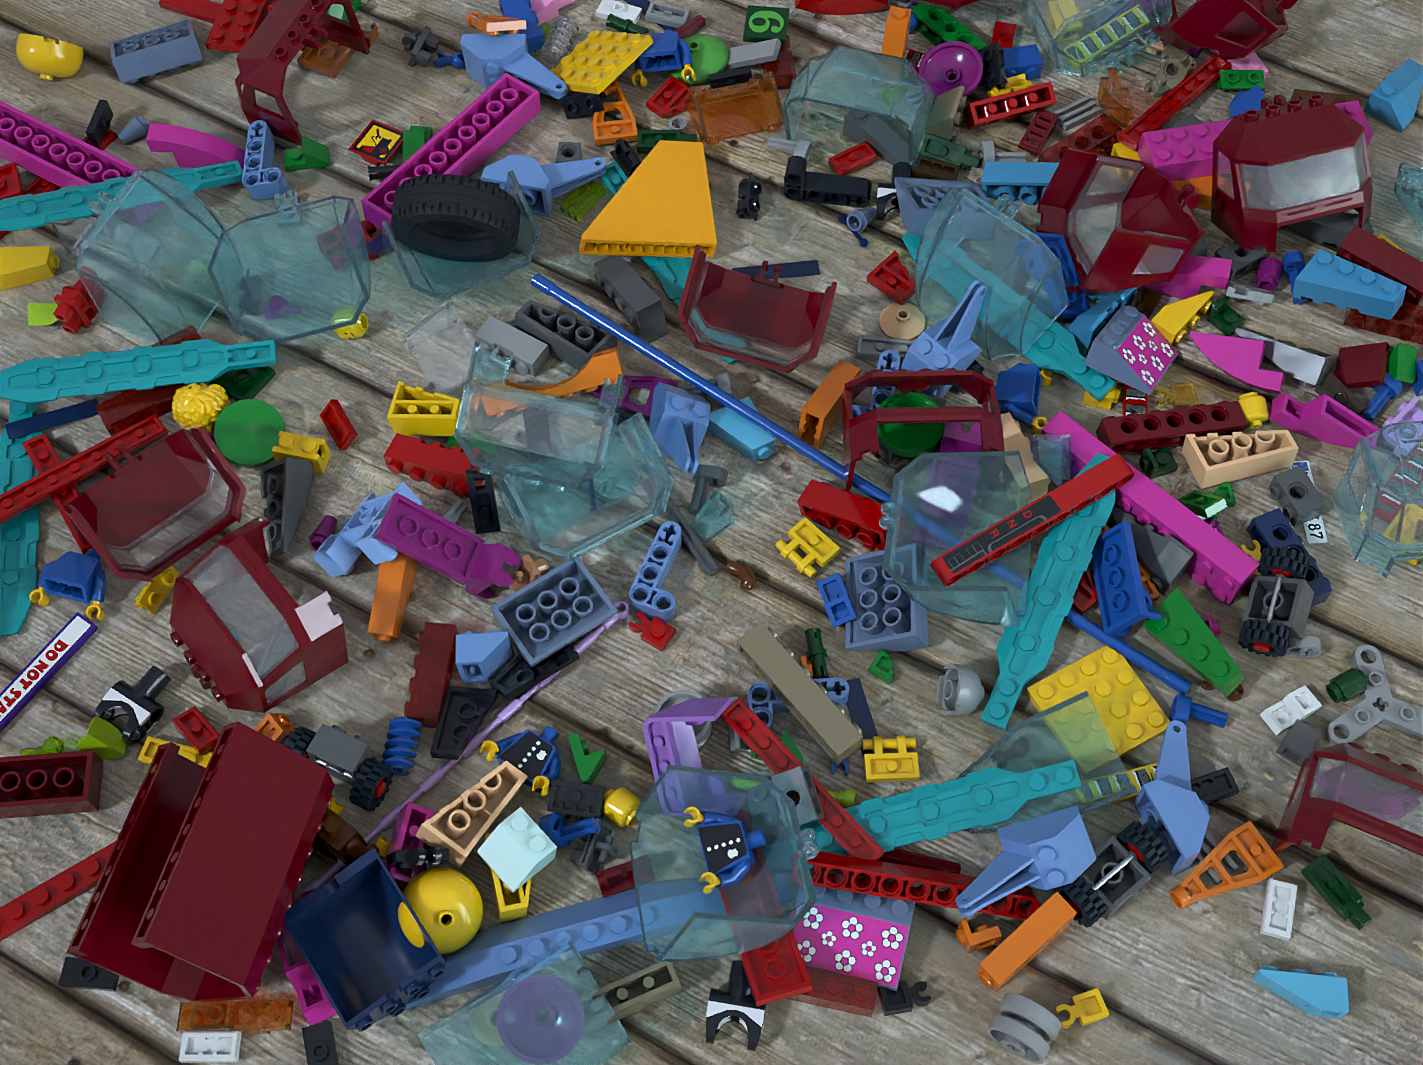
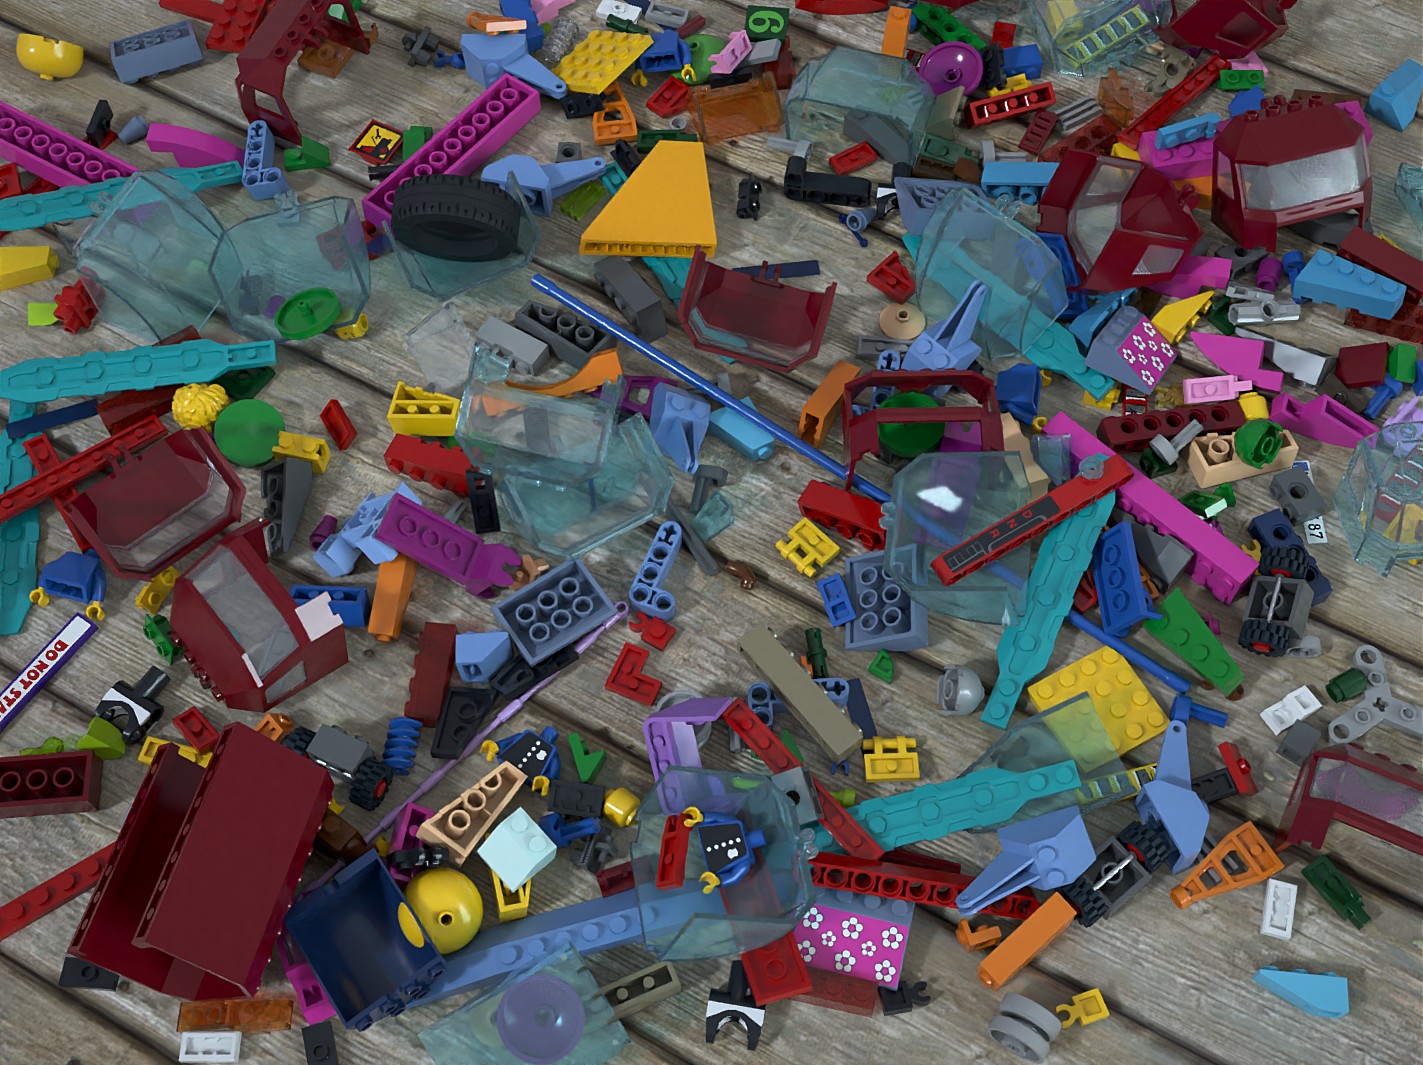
(157, 630): none -> green hinge
(307, 313): none -> green piece
(349, 602): none -> blue brick
(627, 677): none -> red plate
(673, 852): none -> red hinge
(732, 53): none -> bright pink hinge
(967, 170): none -> reddish brown slope
(1091, 461): none -> clear light blue plate
(1169, 450): none -> light grey piece
(1187, 131): none -> dark azure plate
(1213, 388): none -> bright pink hinge
(1238, 768): none -> red plate
(1258, 442): none -> green cylinder
(1264, 313): none -> light grey piece

